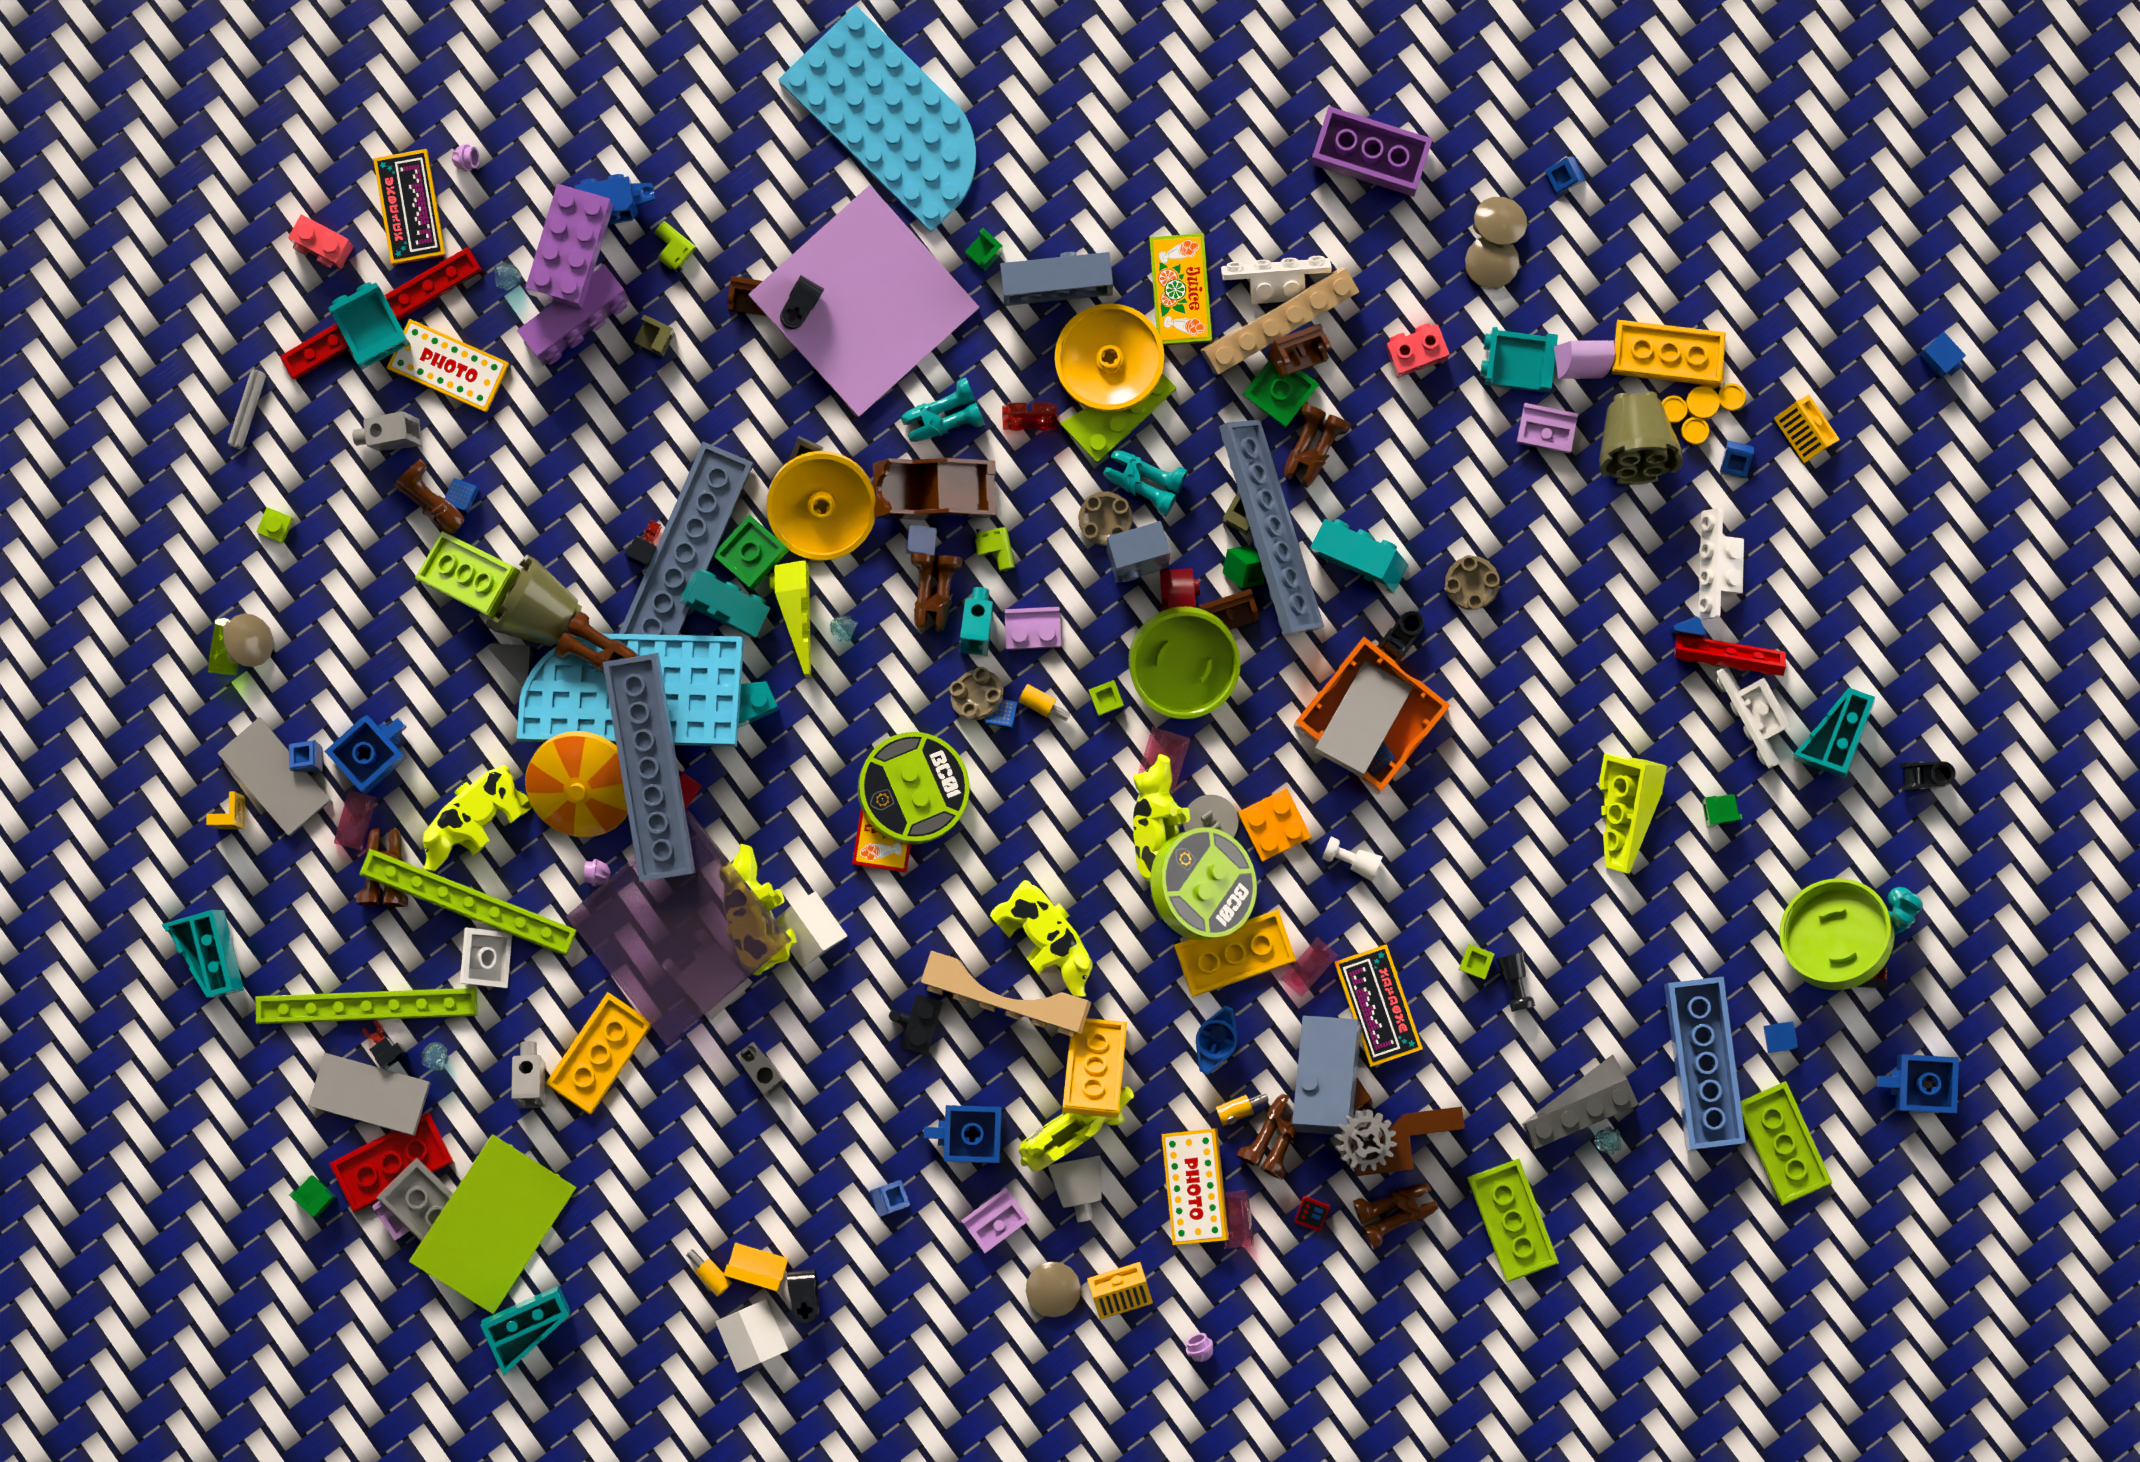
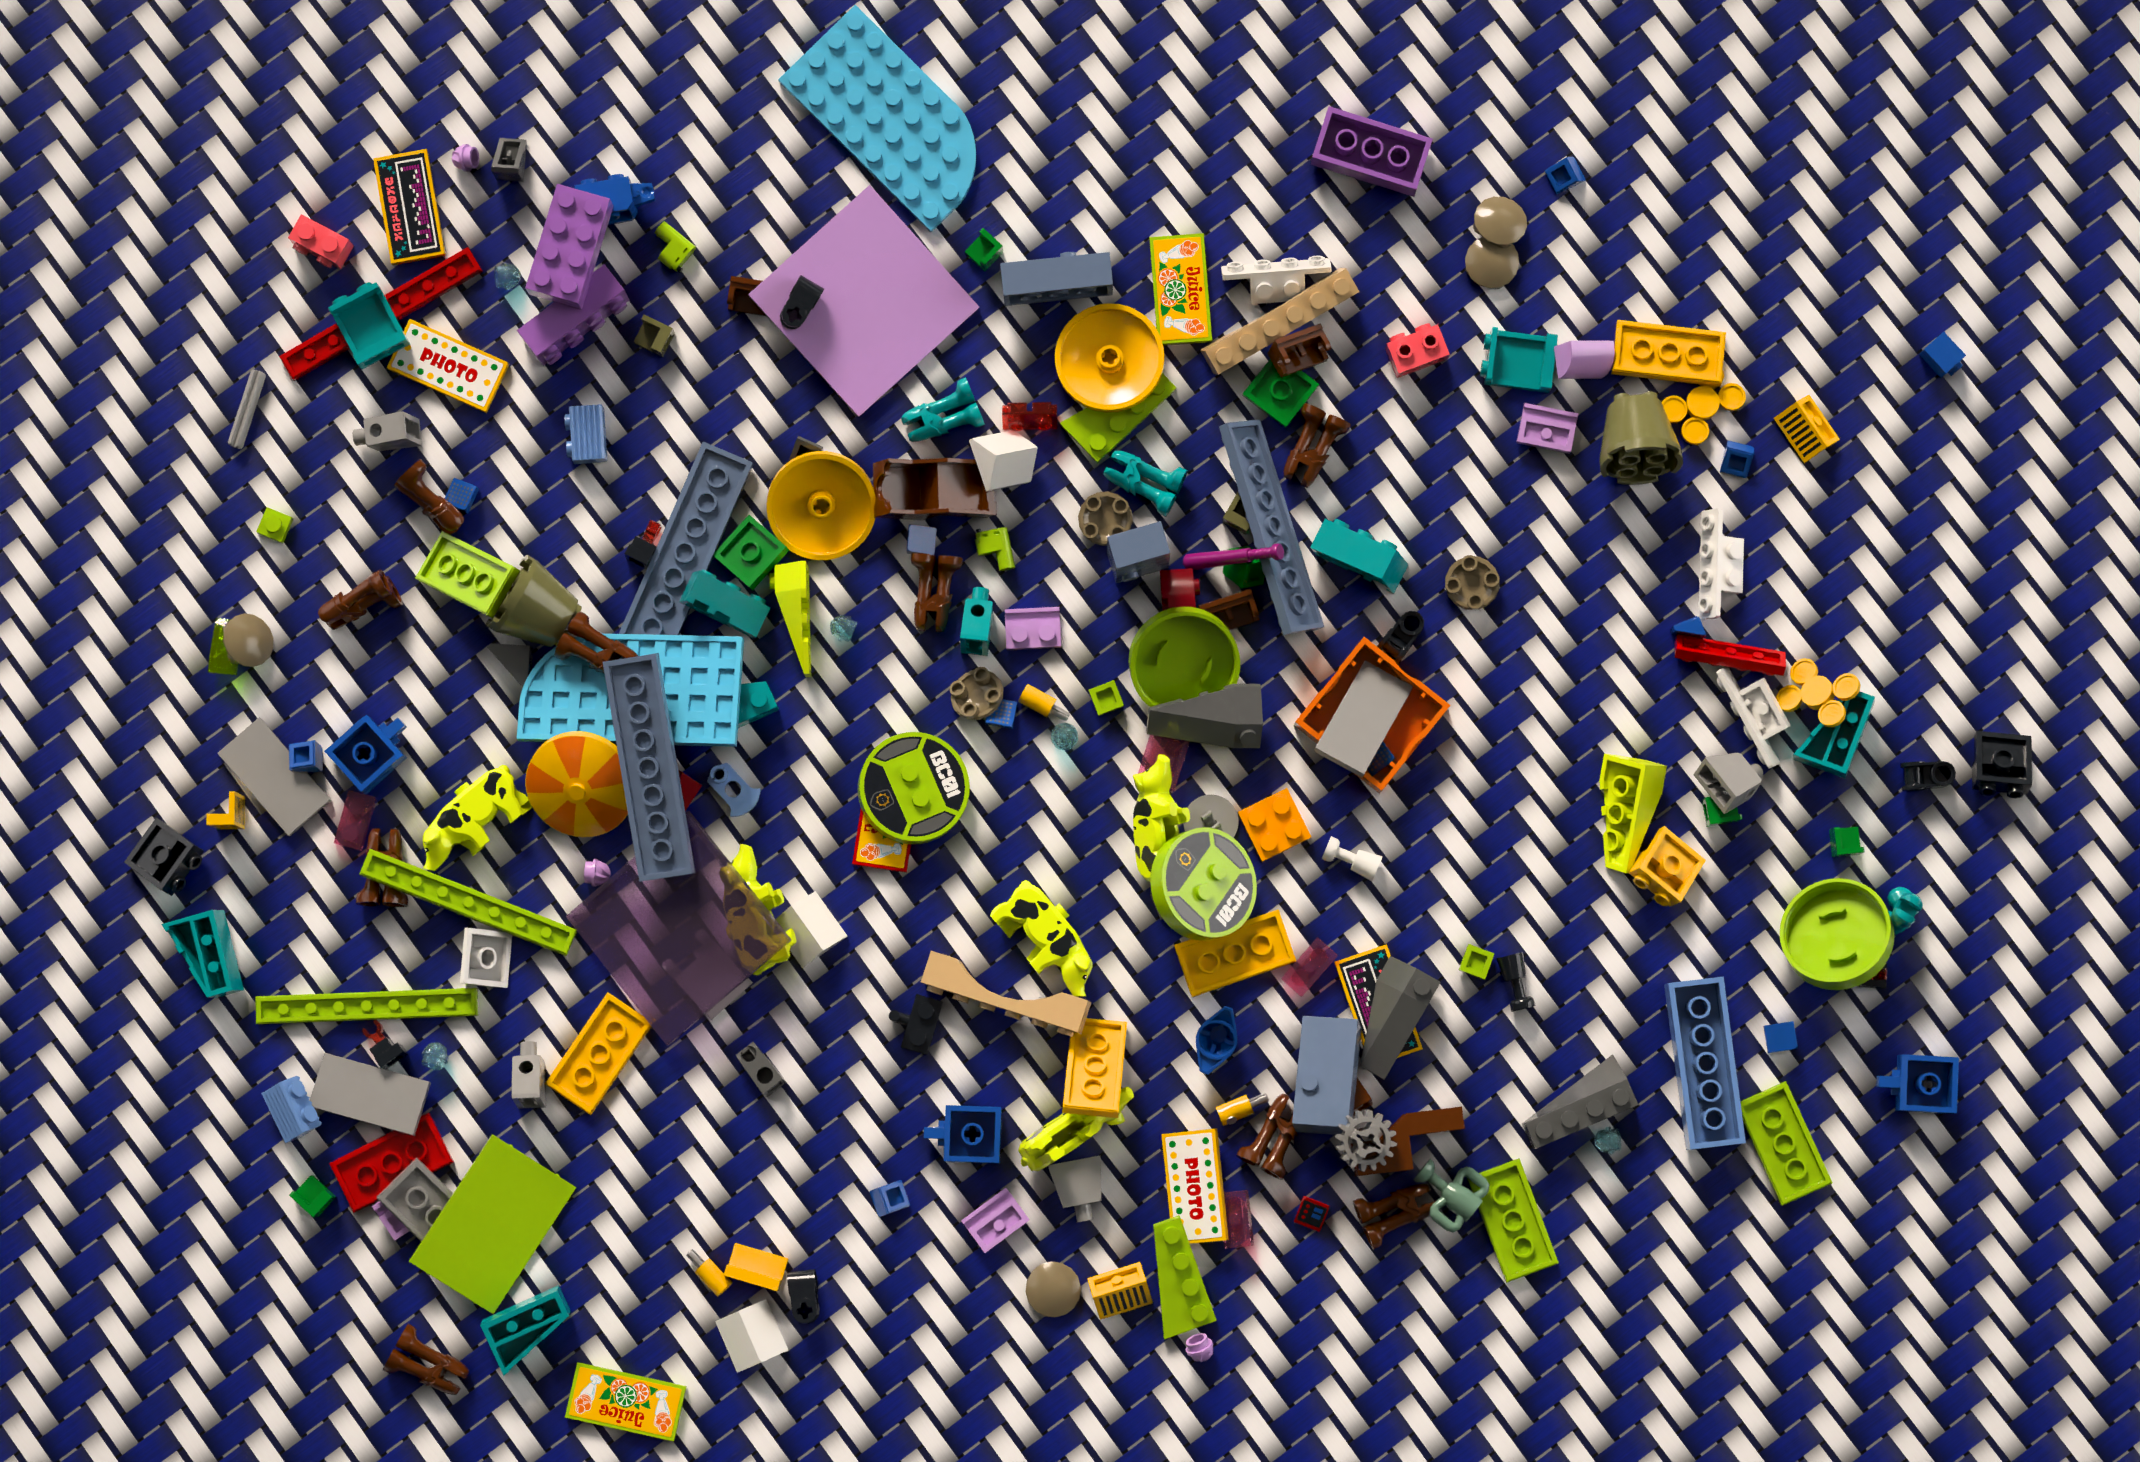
(164, 857): none -> black plate
(291, 1109): none -> medium blue brick
(349, 607): none -> reddish brown piece
(431, 1376): none -> reddish brown piece
(509, 160): none -> dark grey slope
(587, 434): none -> medium blue brick
(625, 1401): none -> tile
(744, 801): none -> light blue piece
(1004, 459): none -> white slope
(1064, 736): none -> clear light blue plate
(1181, 1288): none -> lime wing
(1218, 718): none -> dark grey wedge
(1228, 557): none -> magenta piece
(1396, 1008): none -> dark grey wedge
(1454, 1195): none -> sand green piece
(1667, 868): none -> yellow plate
(1729, 779): none -> light grey torso
(1818, 692): none -> yellow piece
(1845, 841): none -> green panel
(2002, 764): none -> black plate

